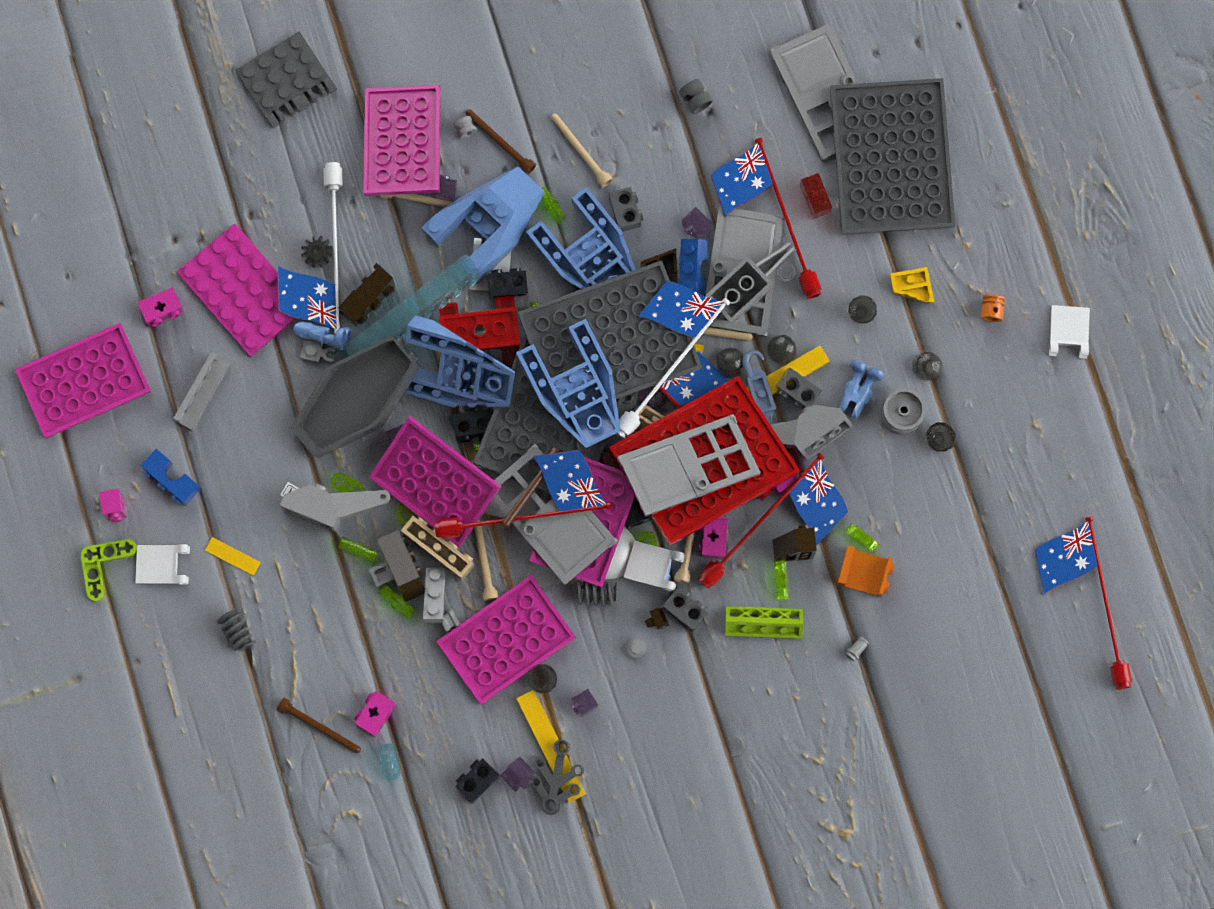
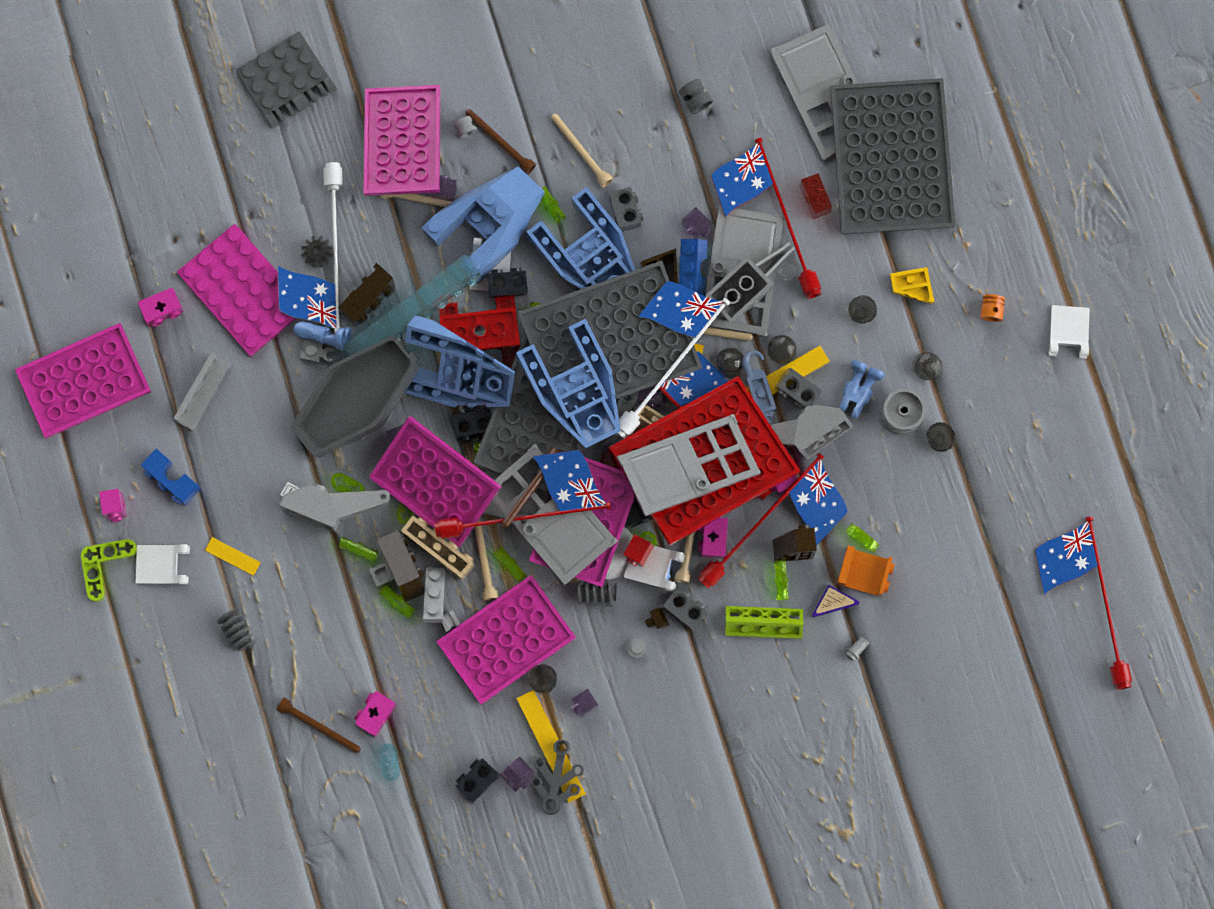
(509, 564): none -> clear neon green pin
(638, 551): none -> red brick
(833, 601): none -> tile

